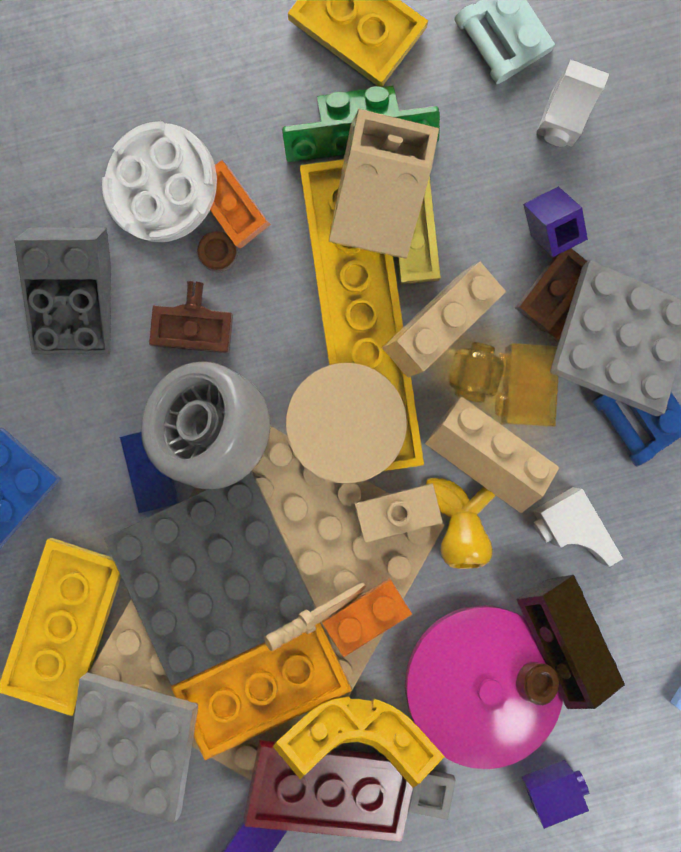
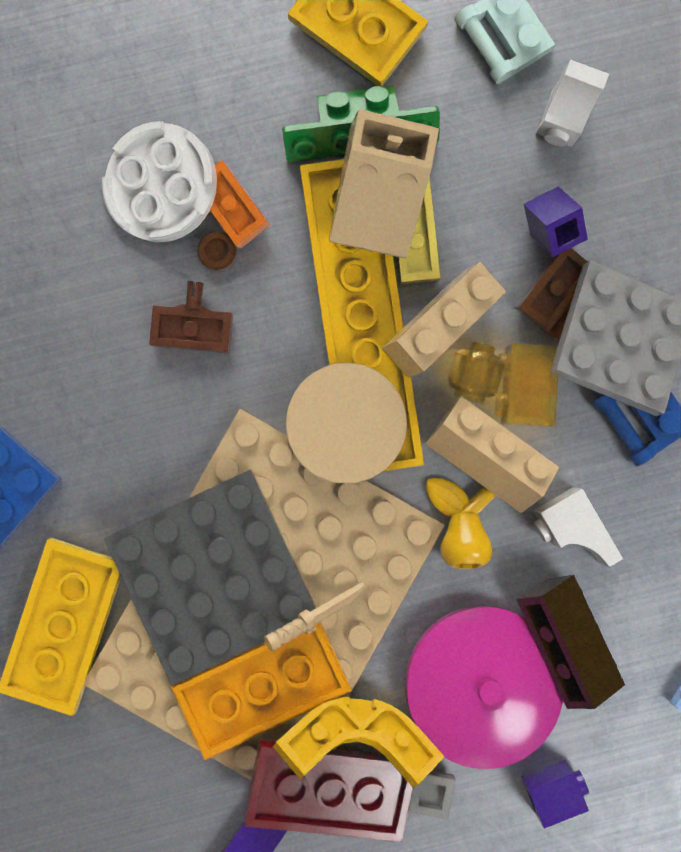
(66, 289): dark grey slope -> none
(131, 746): light grey plate -> none
(149, 485): clear blue plate -> none
(205, 426): light grey wheel -> none
(366, 617): orange plate -> none
(398, 513): tan plate -> none
(537, 683): reddish brown tile -> none

